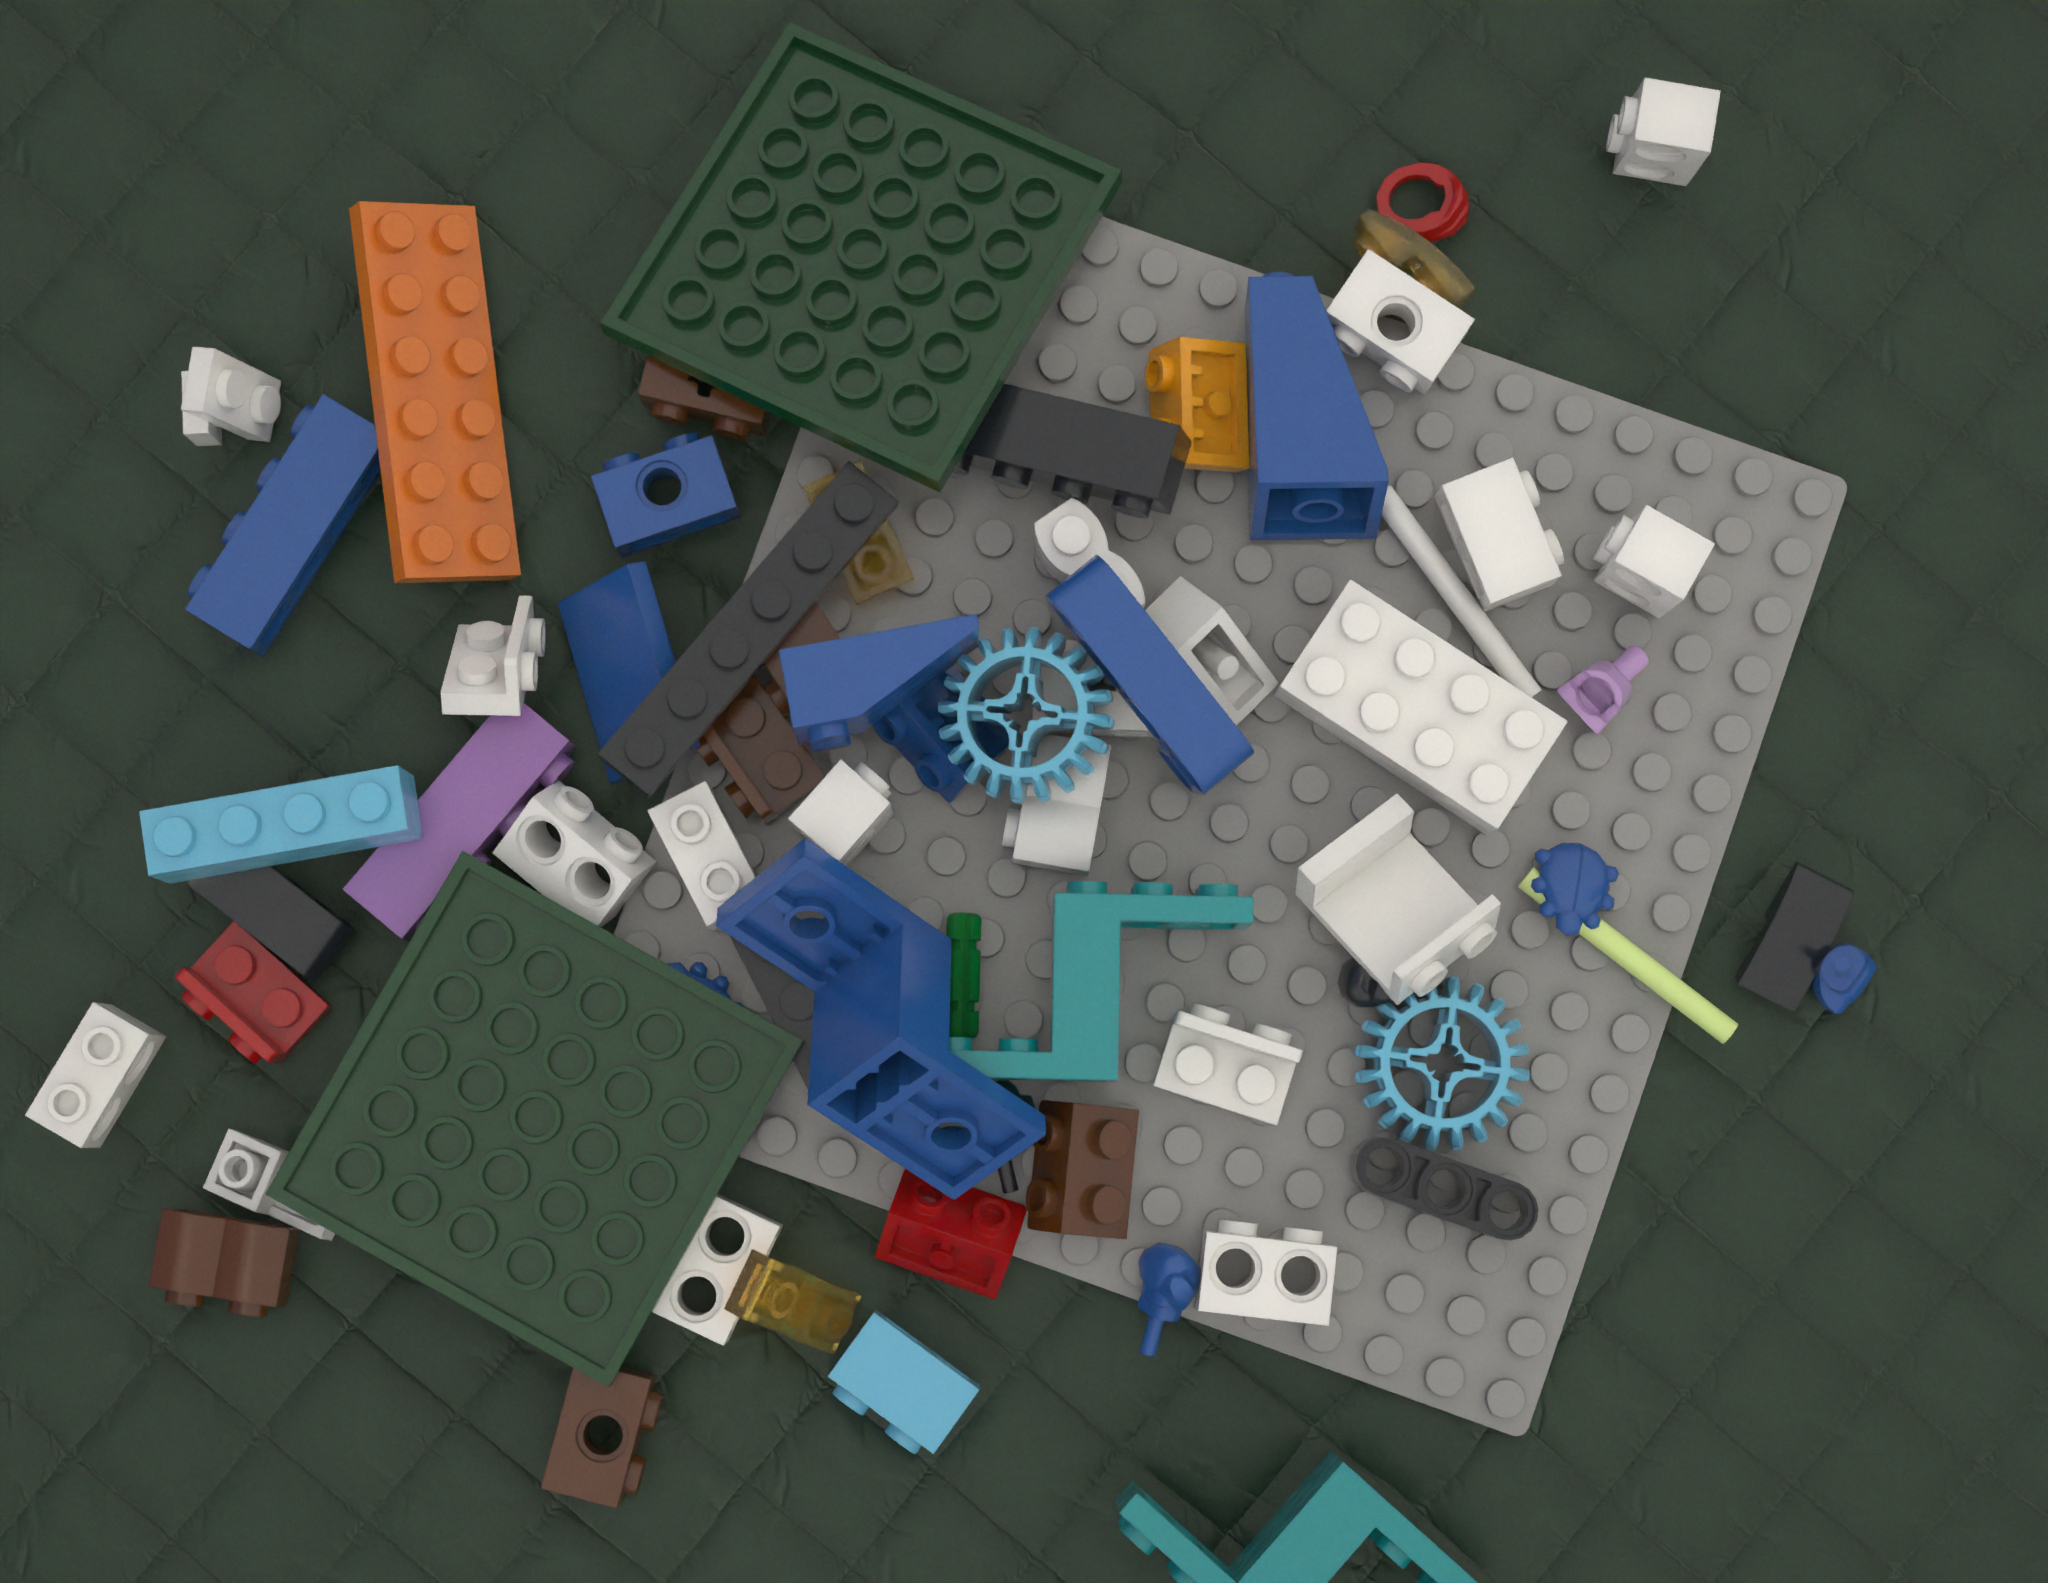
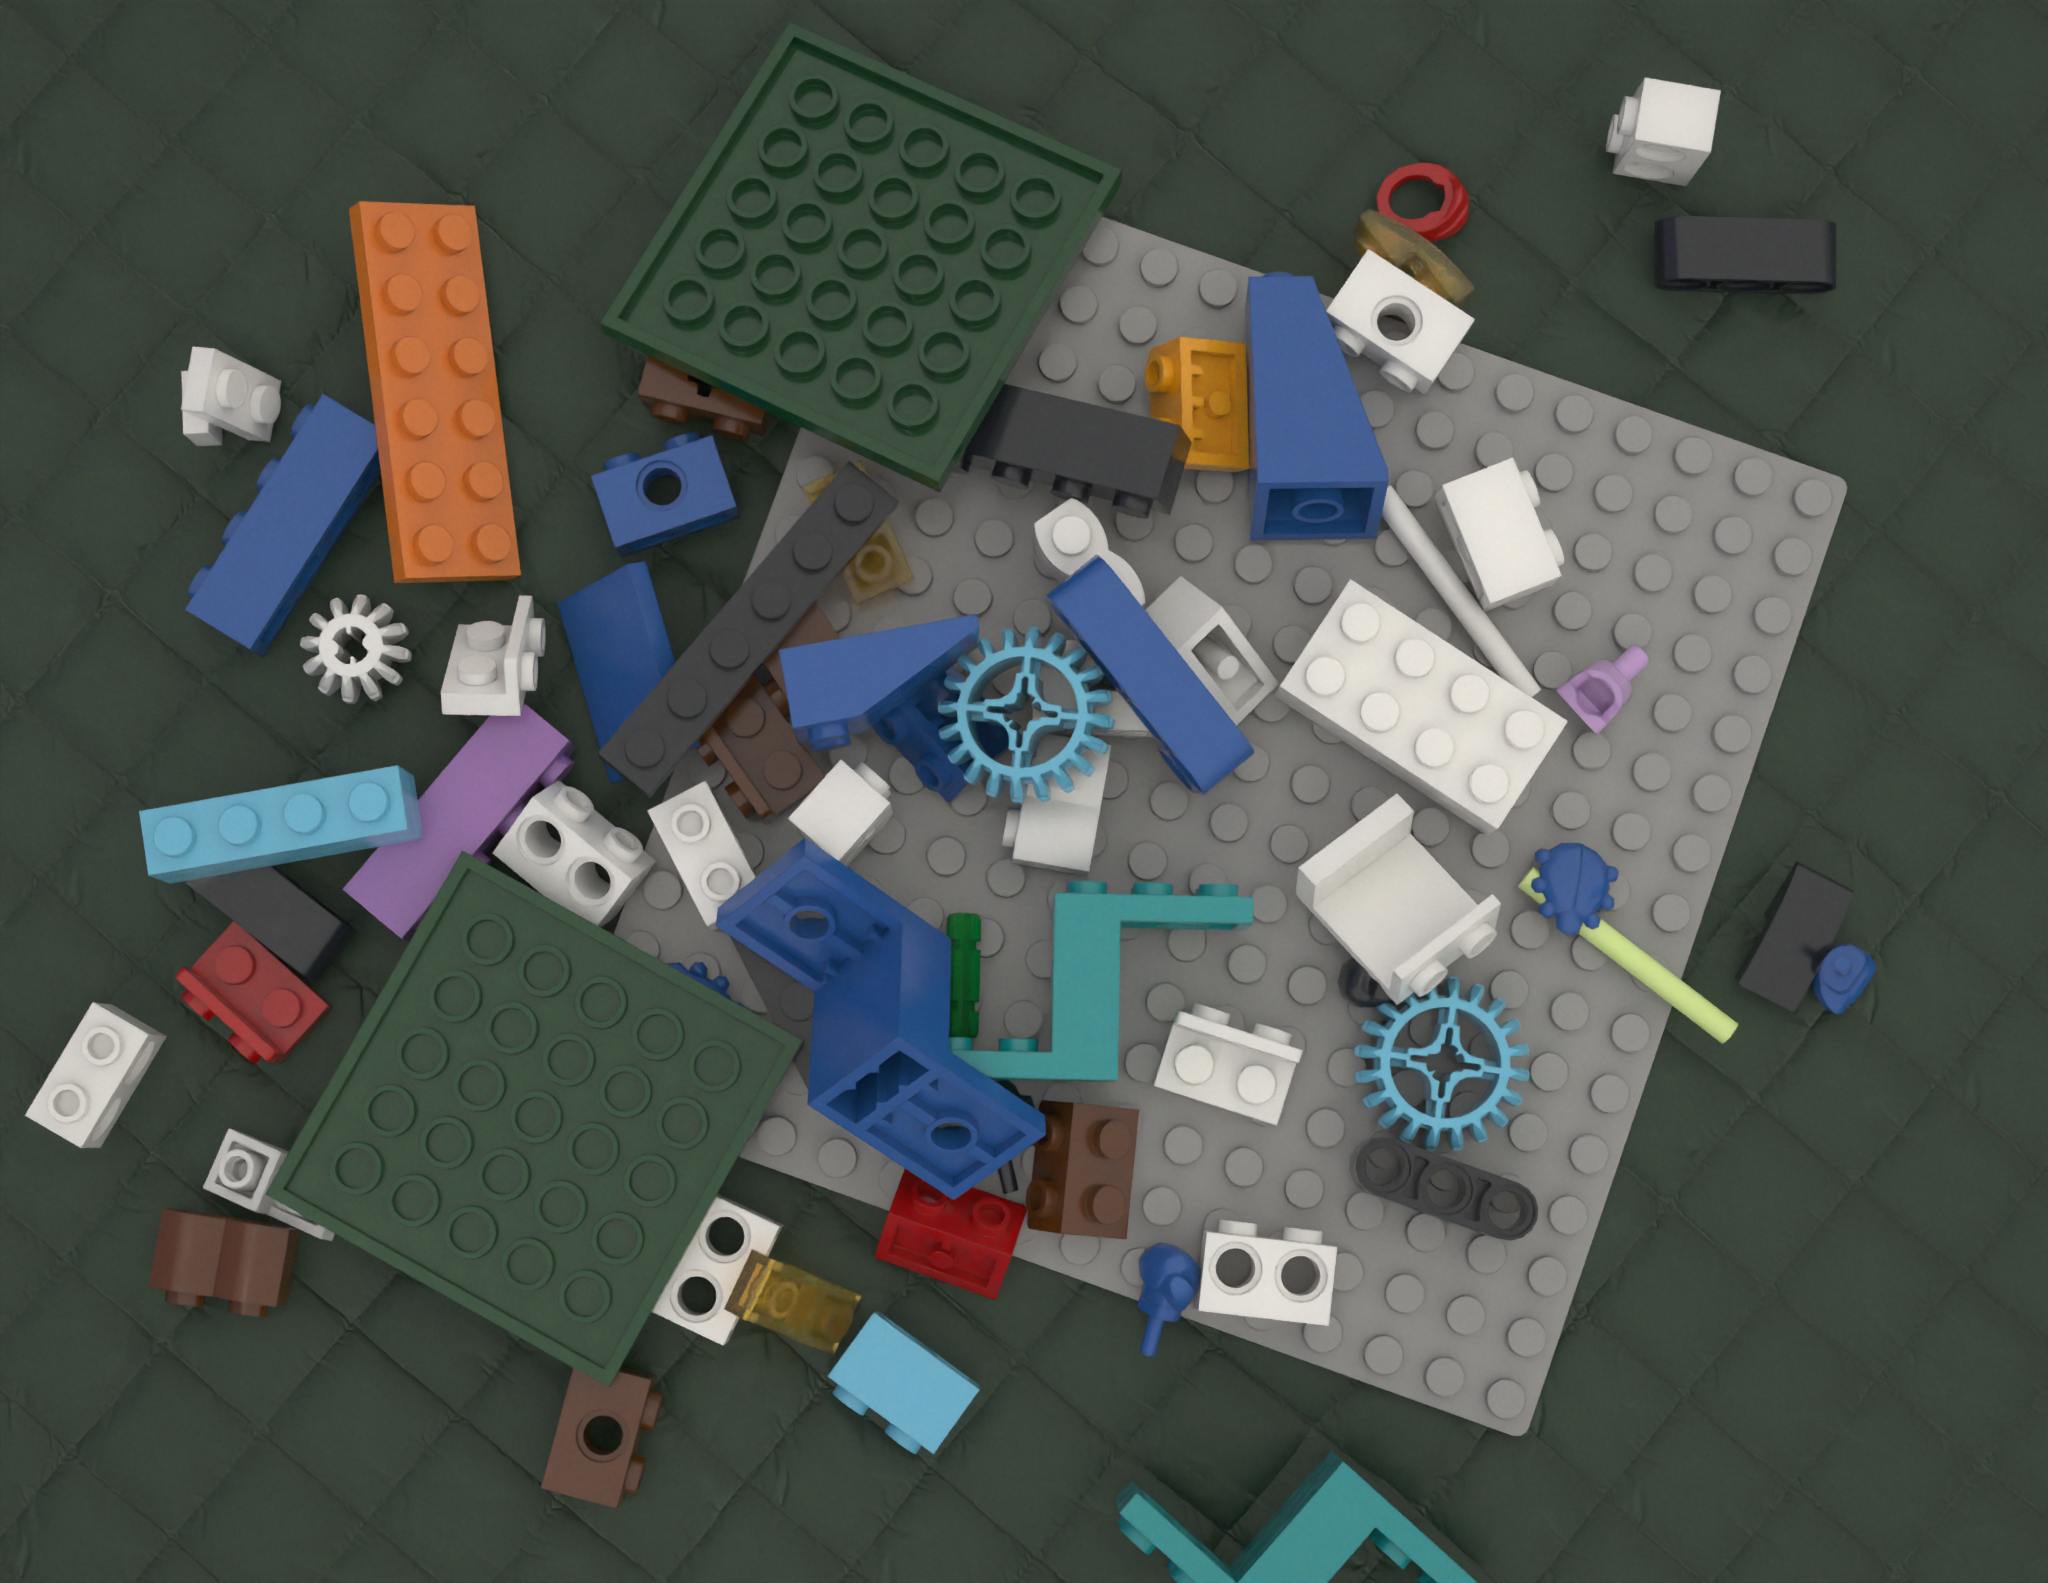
(378, 641): none -> white gear
(1651, 560): white brick -> none
(1745, 255): none -> black beam

